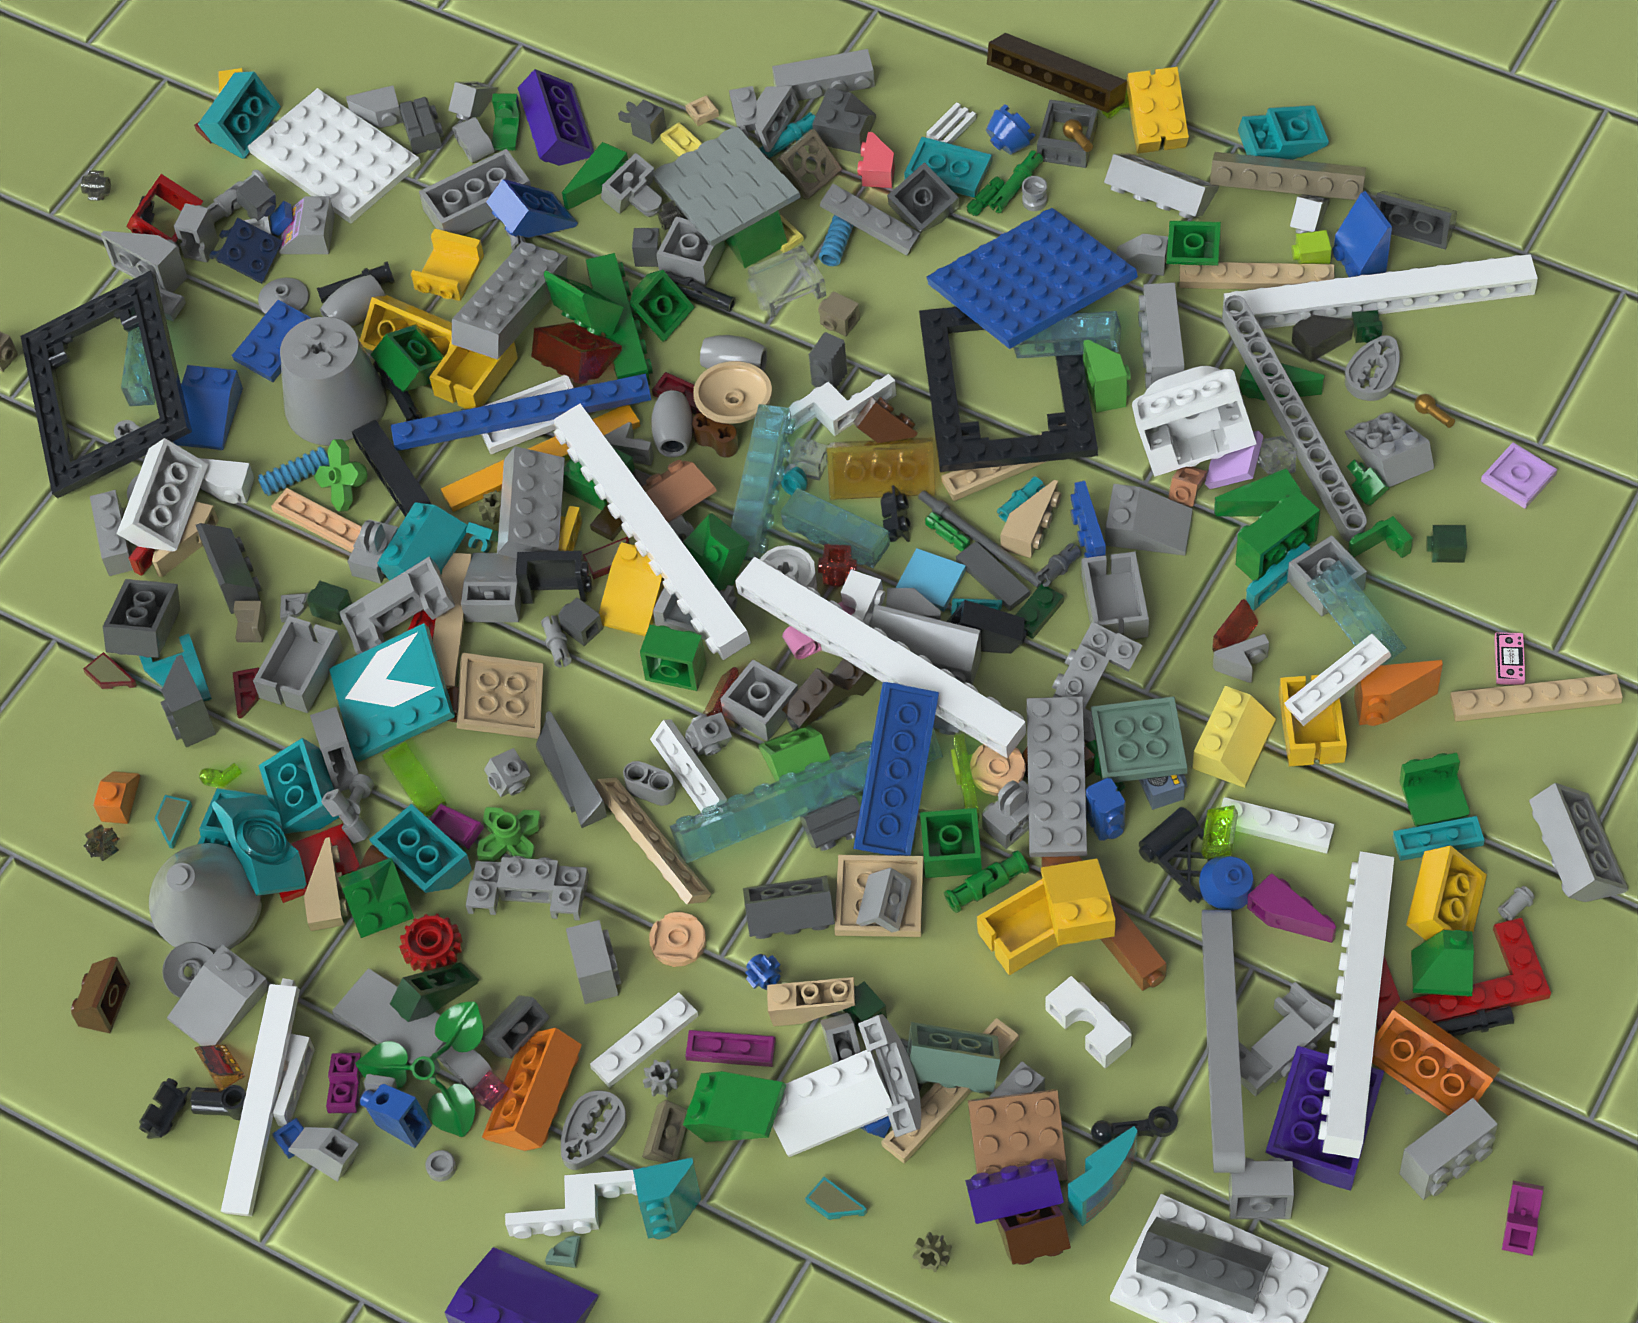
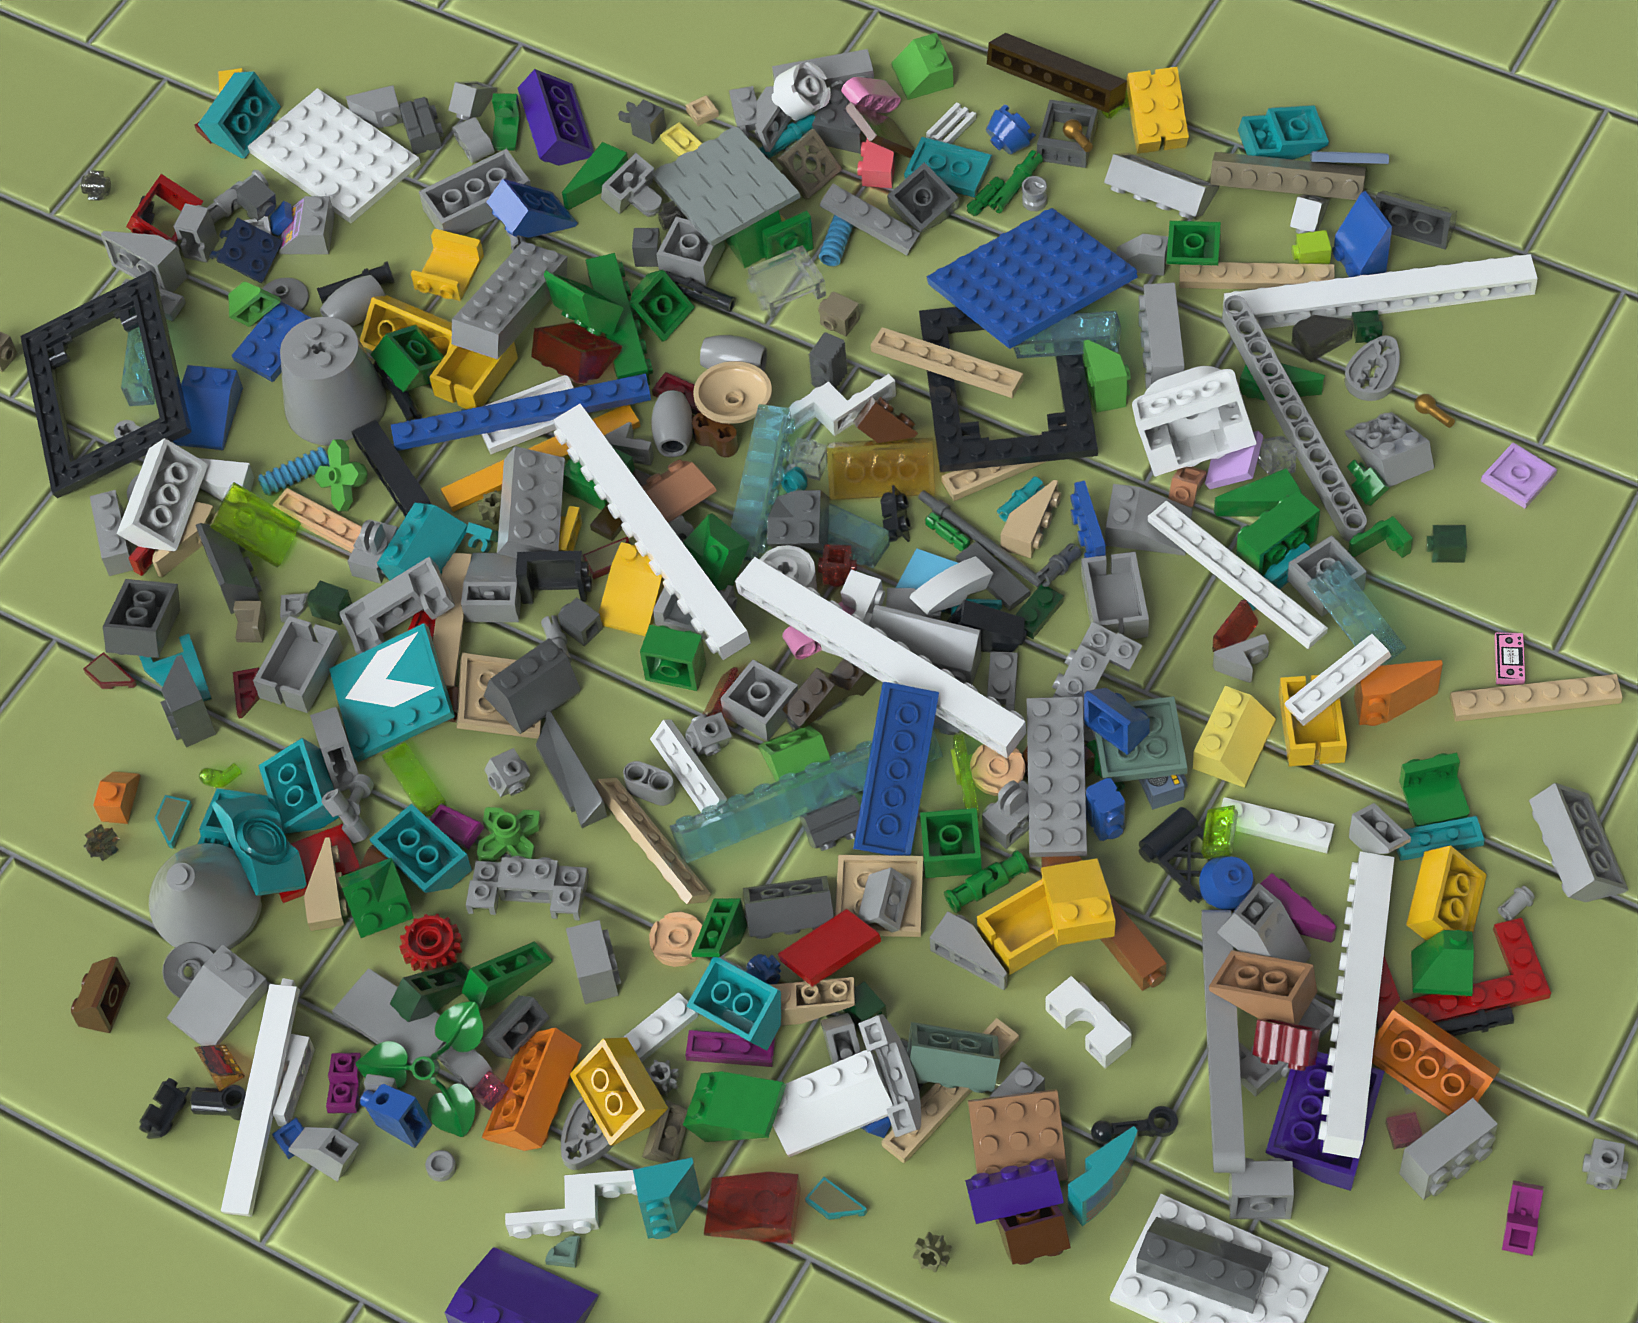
(250, 303): none -> bright green slope
(255, 524): none -> clear neon green tile
(503, 975): none -> green slope
(533, 686): none -> dark grey slope
(618, 1090): none -> yellow slope
(721, 928): none -> green slope
(738, 1002): none -> teal slope
(754, 1207): none -> clear red slope
(788, 235): none -> green tile
(799, 520): none -> dark grey slope
(801, 90): none -> white brick
(829, 947): none -> red tile
(871, 94): none -> bright pink beam
(880, 130): none -> tile
(923, 67): none -> bright green slope
(947, 362): none -> tan plate
(952, 586): none -> white slope
(962, 945): none -> light grey slope
(1003, 678): none -> light grey plate
(1115, 719): none -> blue slope
(1237, 574): none -> white tile
(1264, 928): none -> light grey slope
(1266, 986): none -> medium nougat slope
(1286, 1043): none -> dark red brick
(1349, 157): none -> sand blue tile
(1375, 831): none -> light grey slope
(1403, 1130): none -> clear pink plate
(1605, 1164): none -> light grey brick

